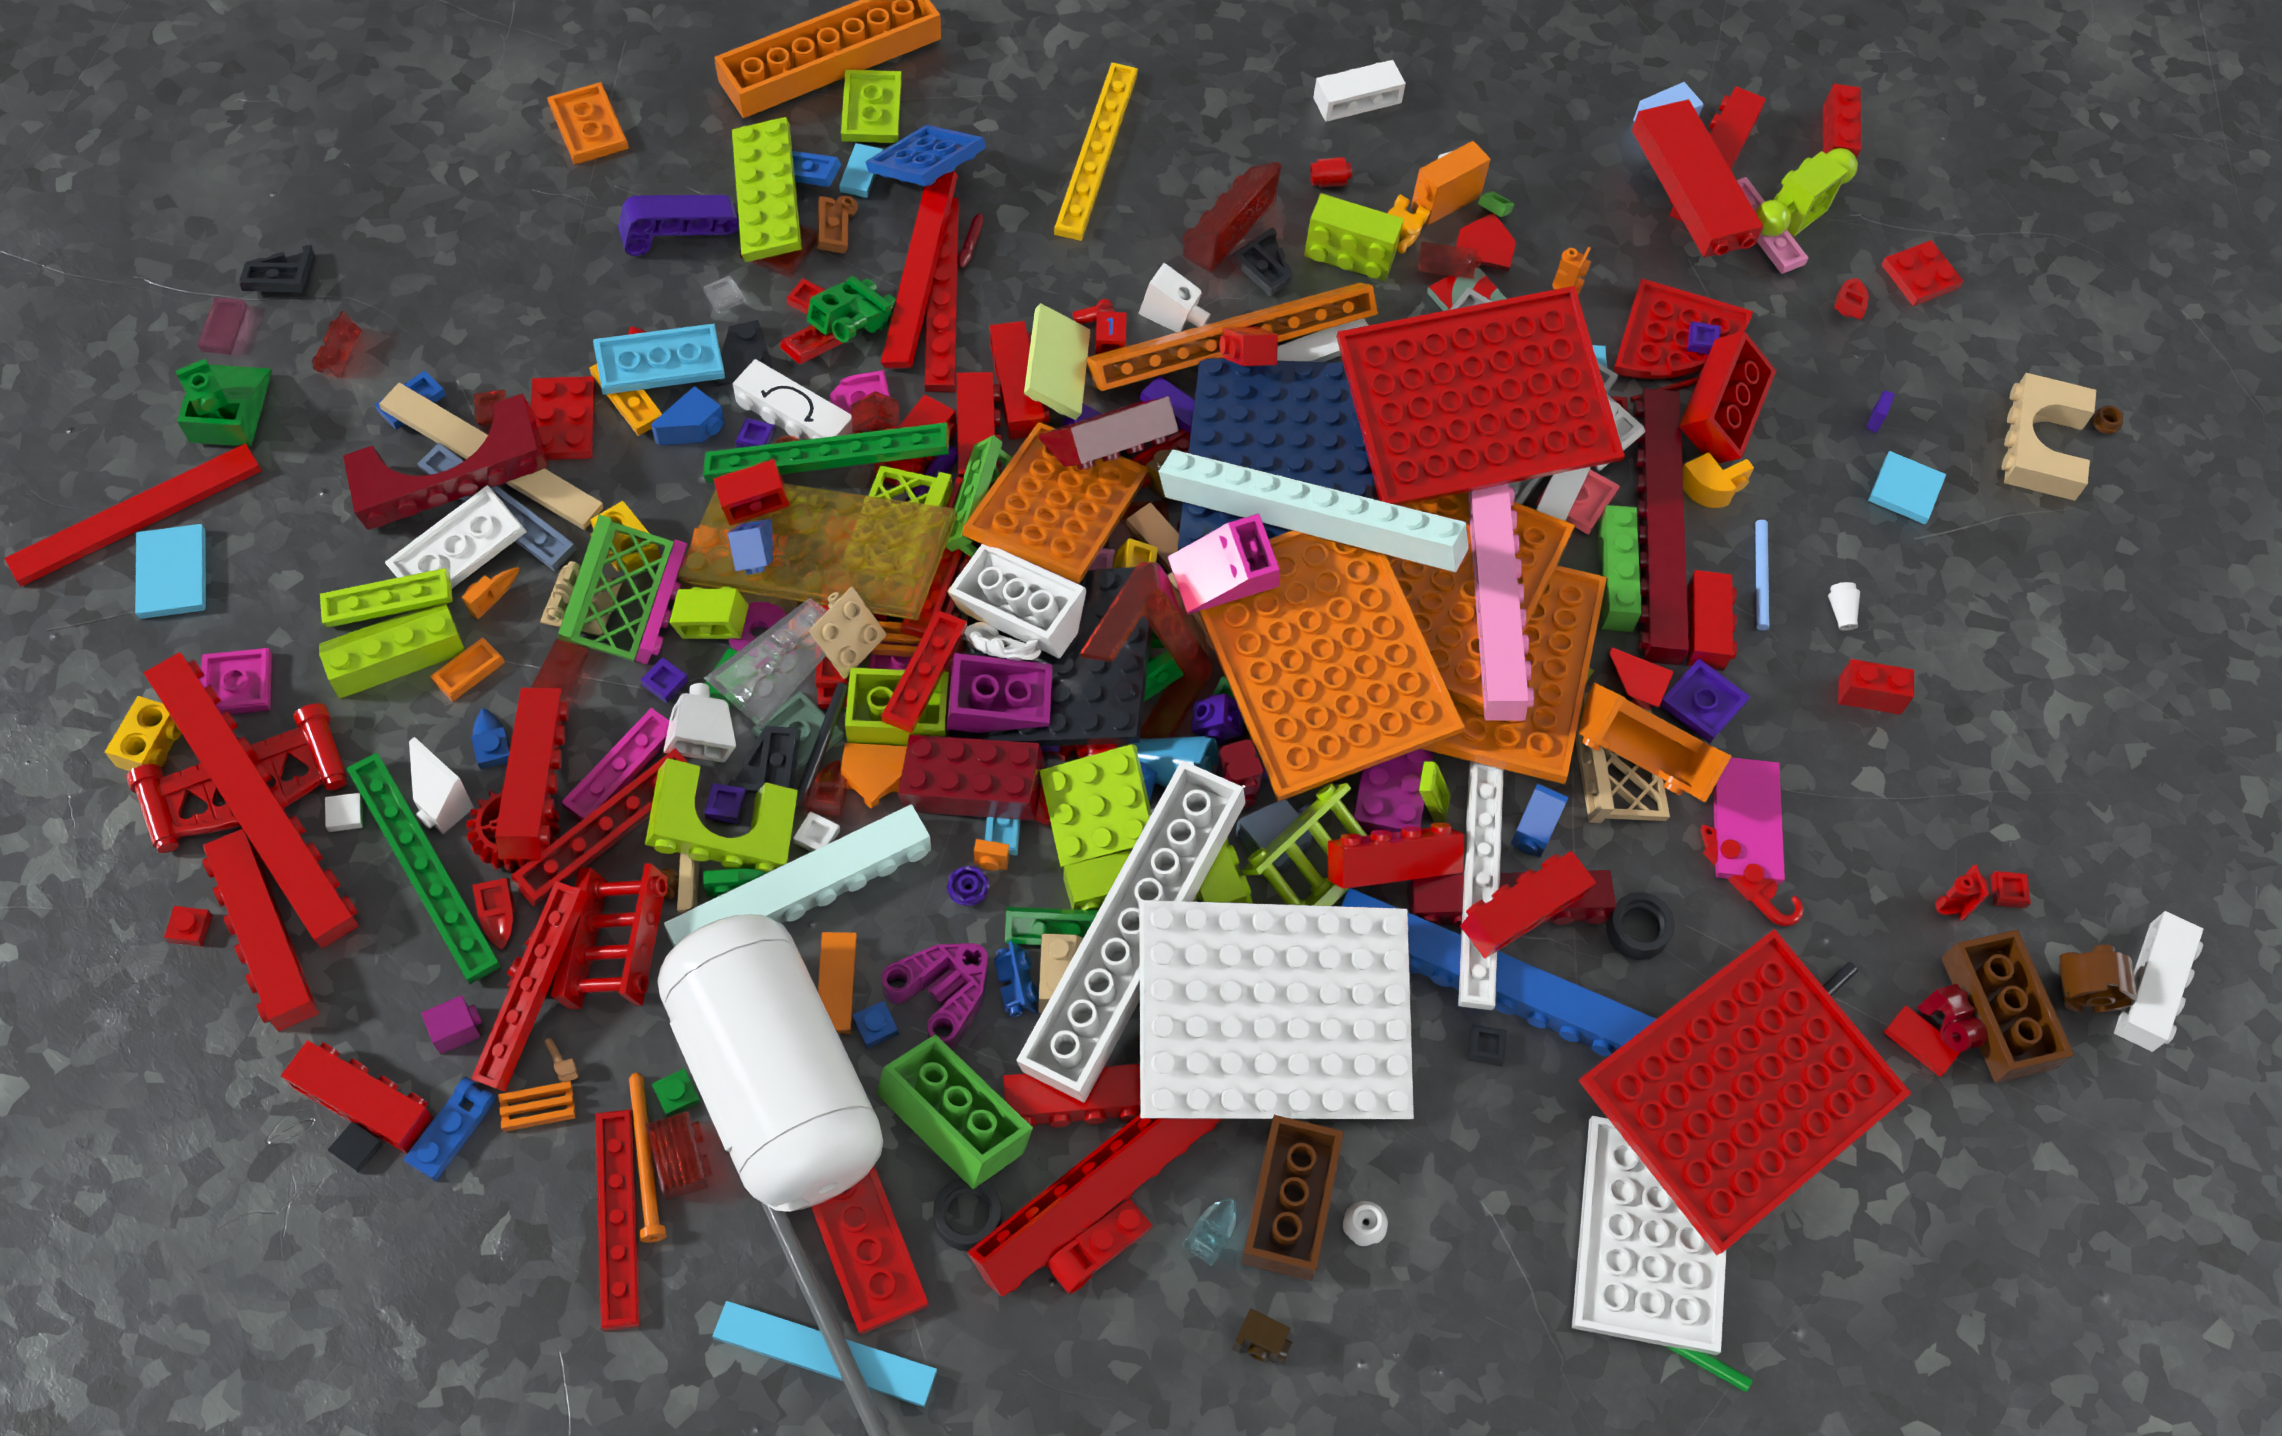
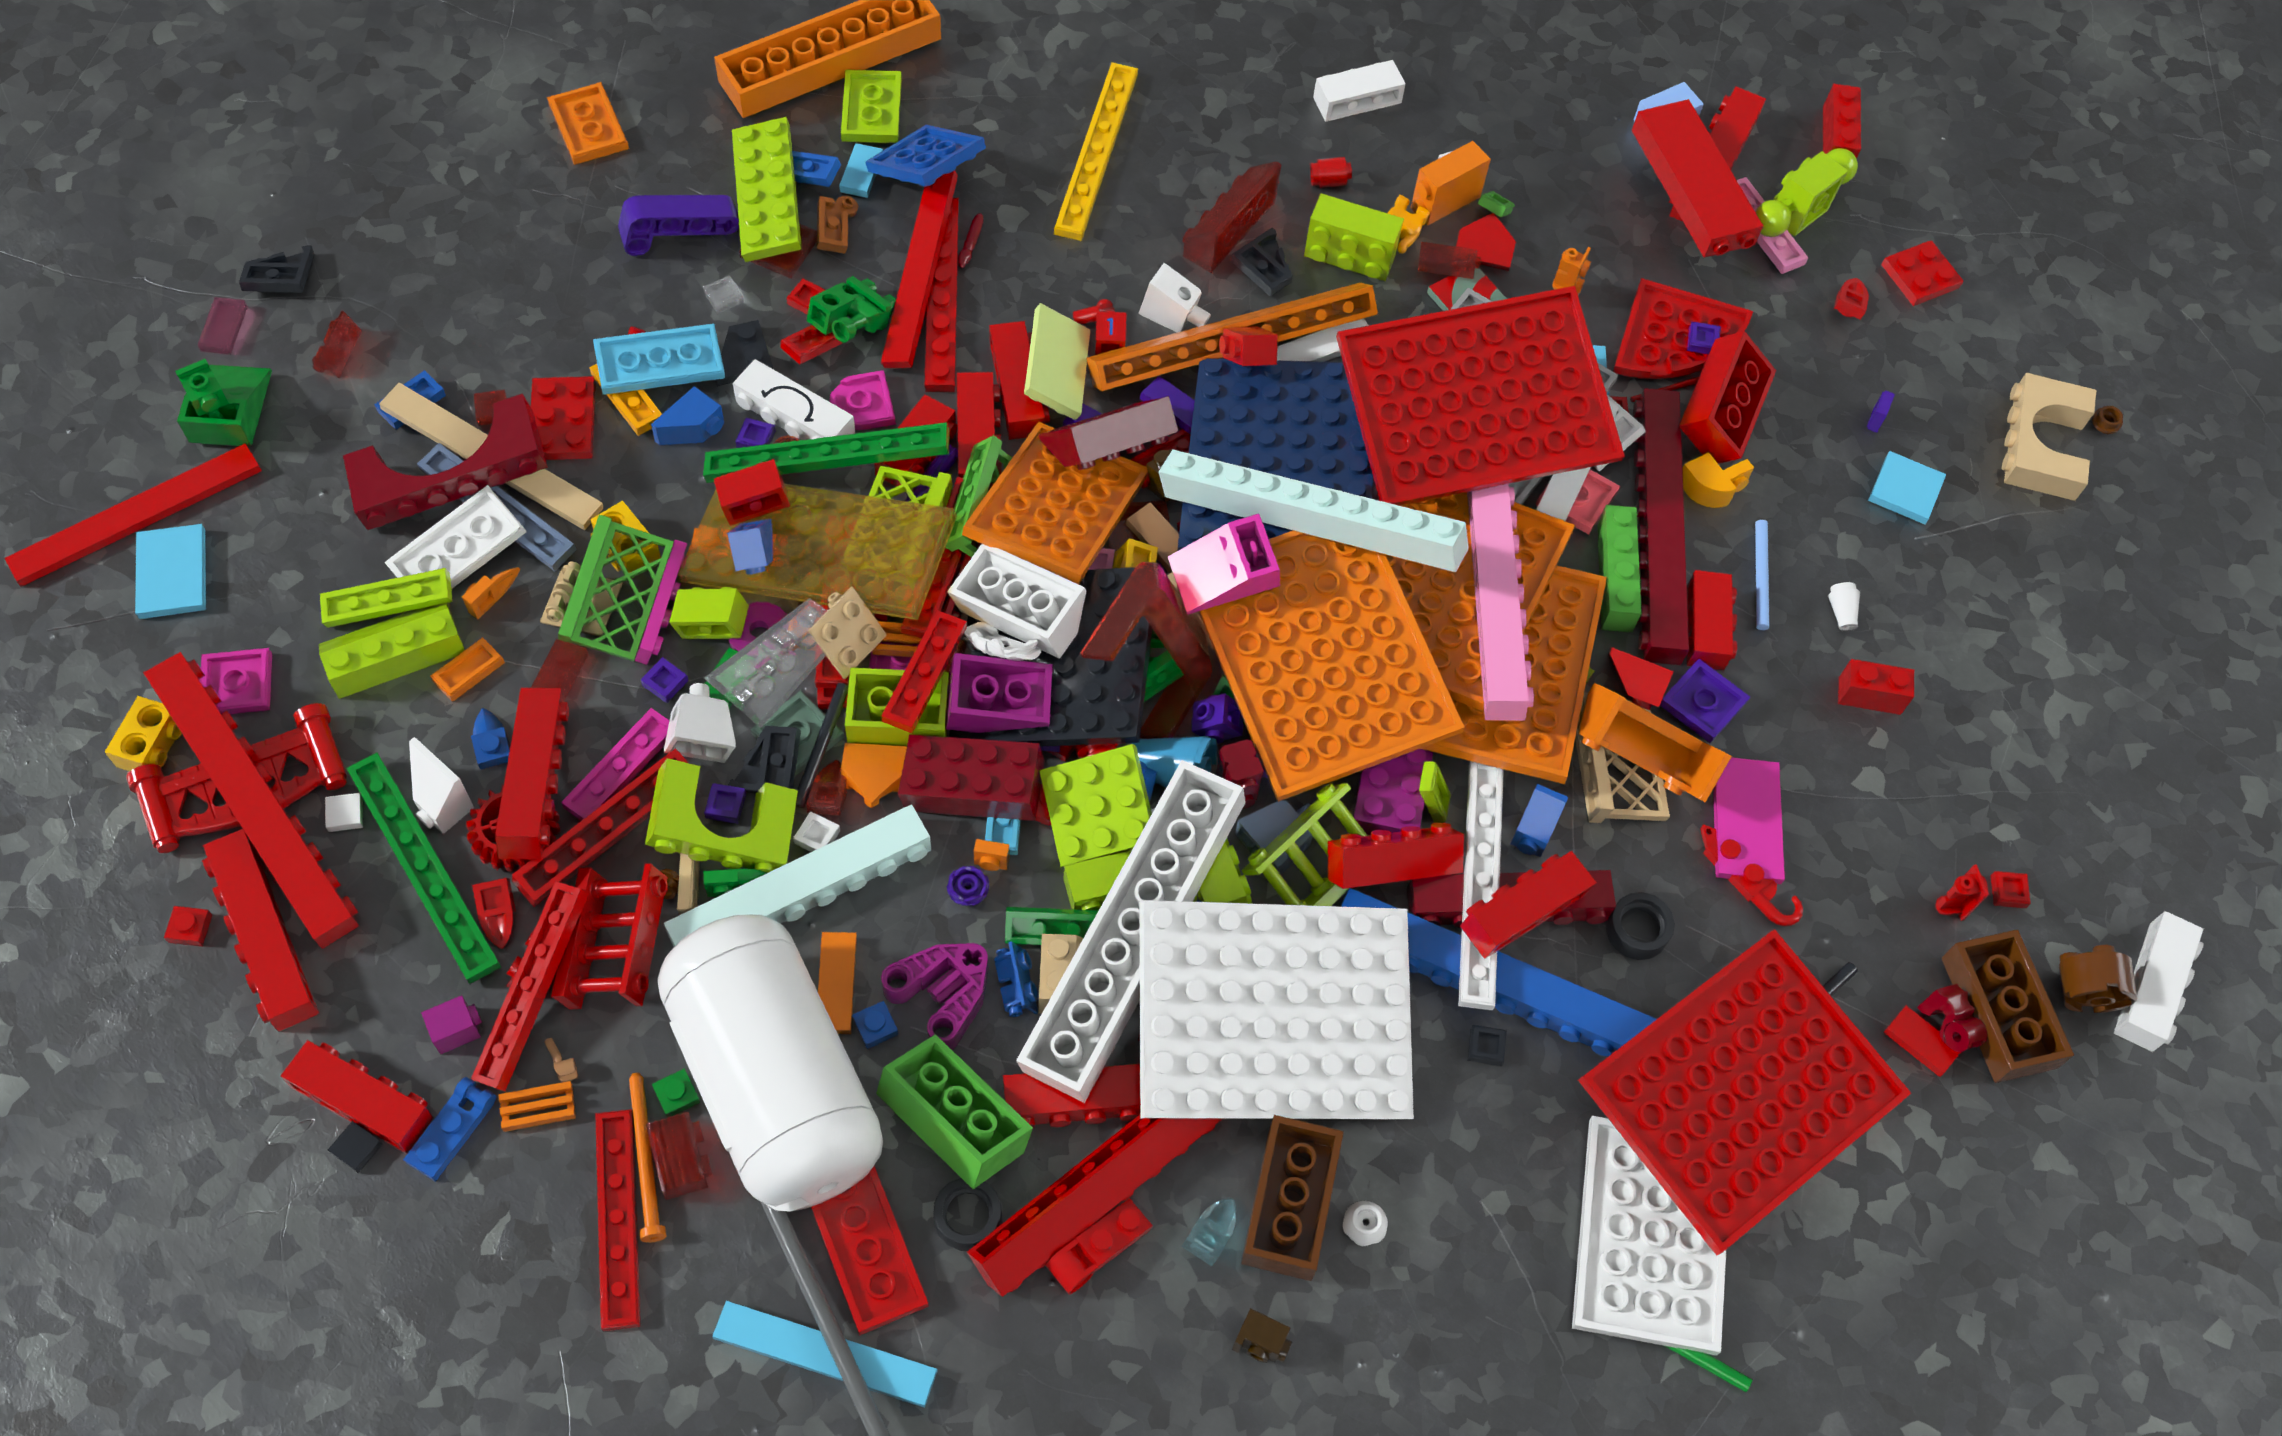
(875, 413): clear red brick -> none

